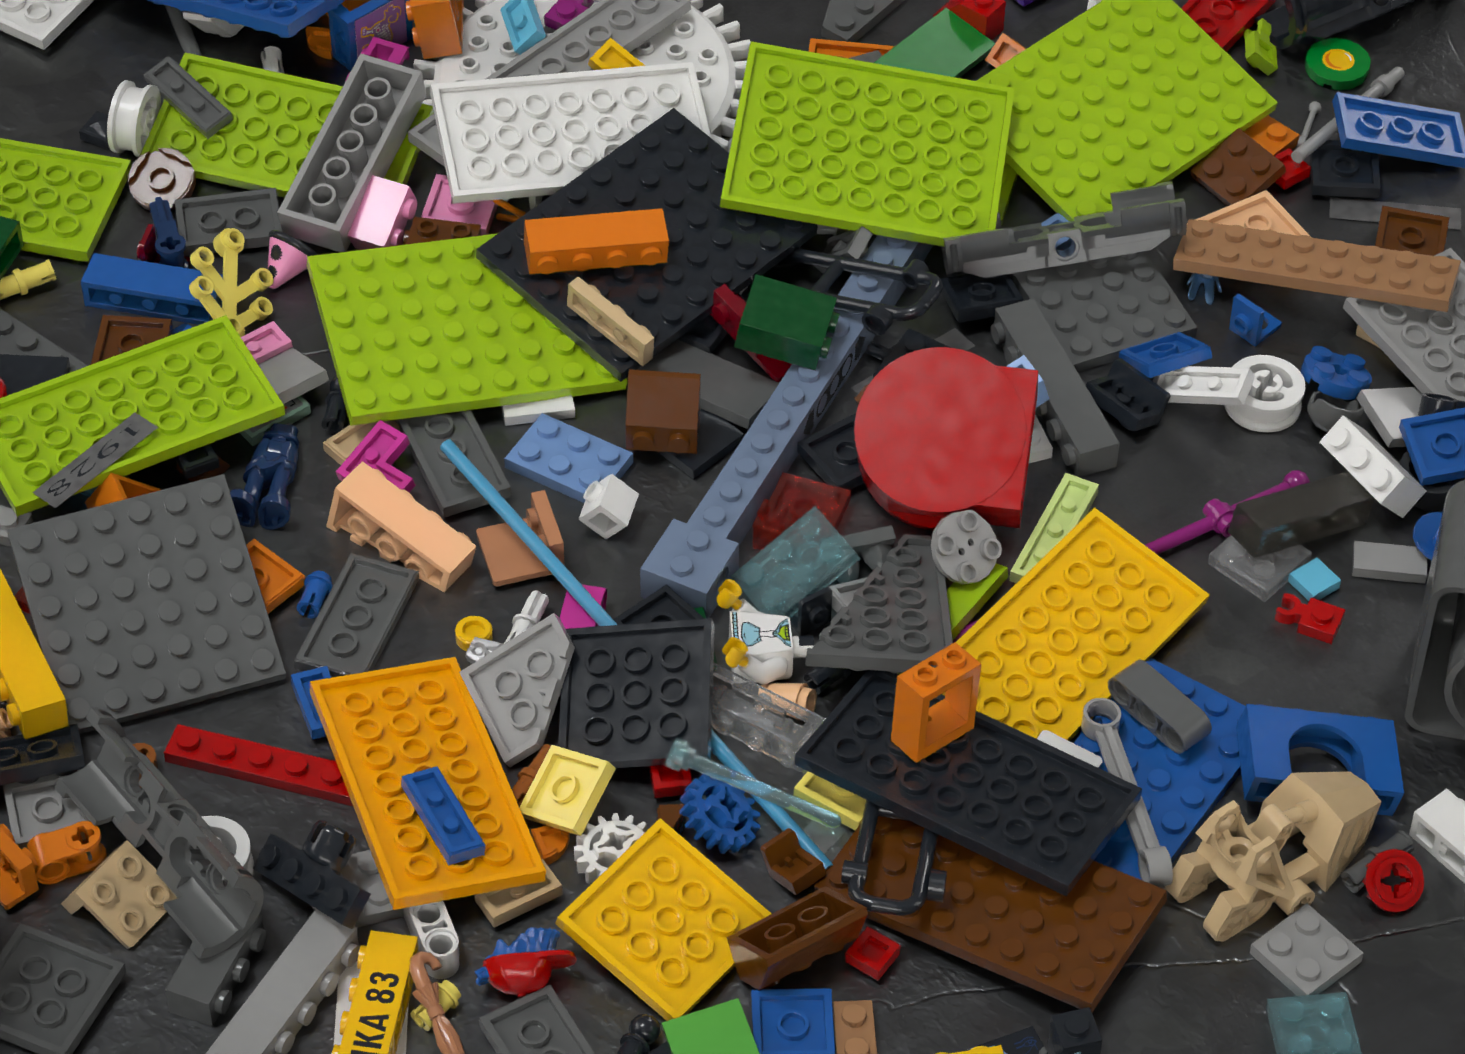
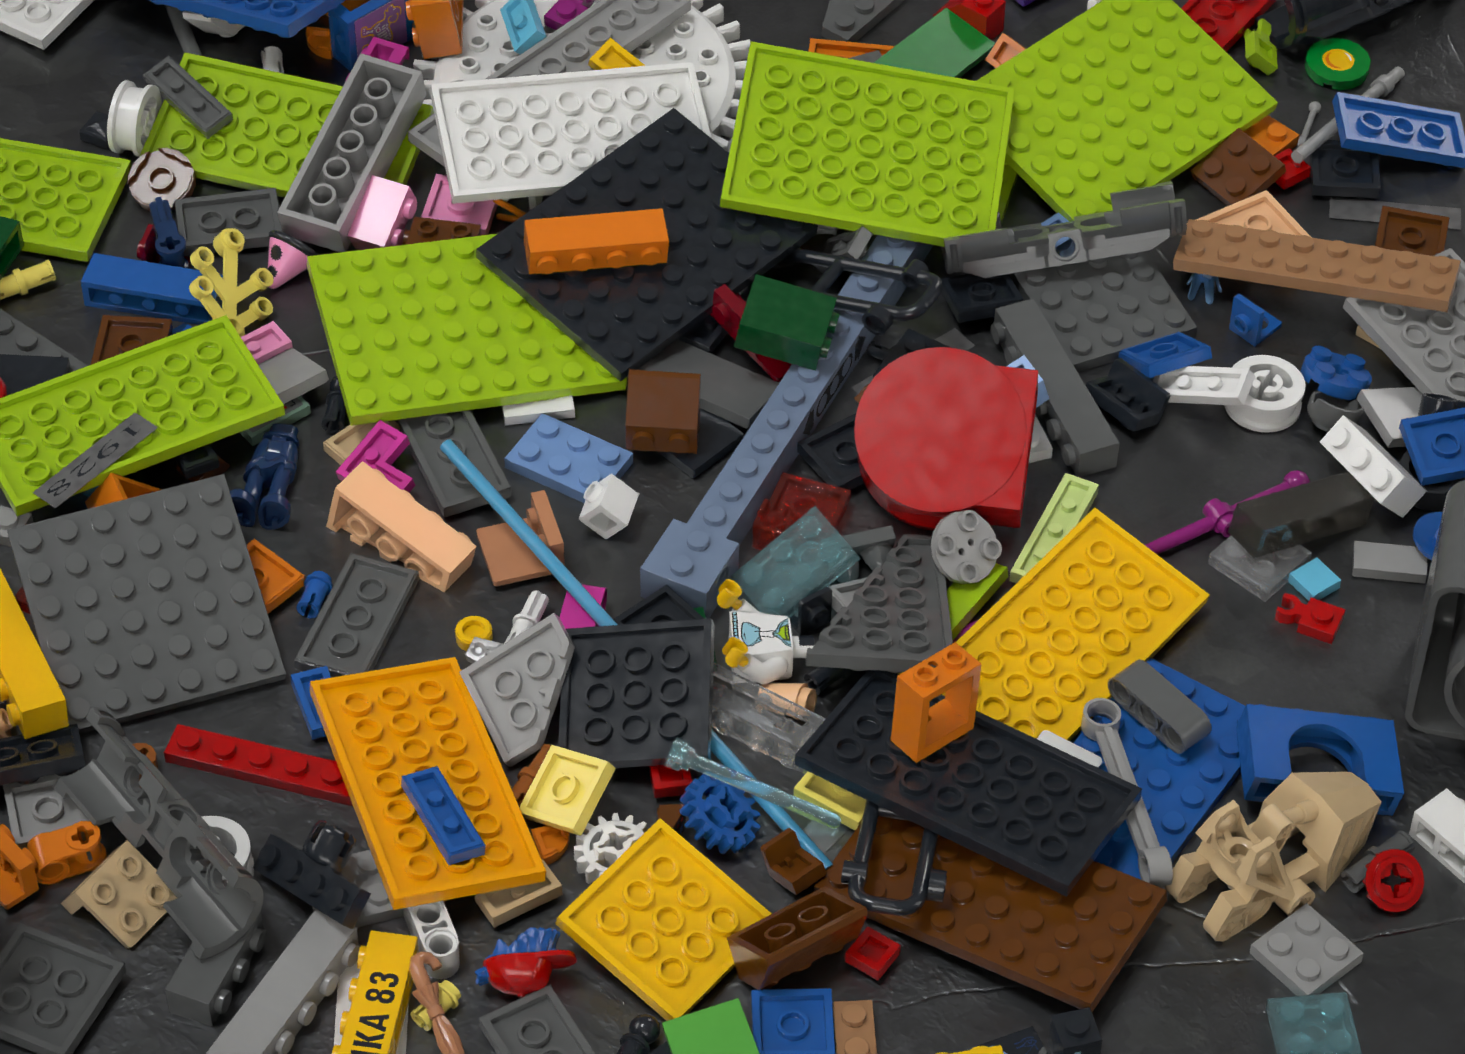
(610, 321): tan plate -> none

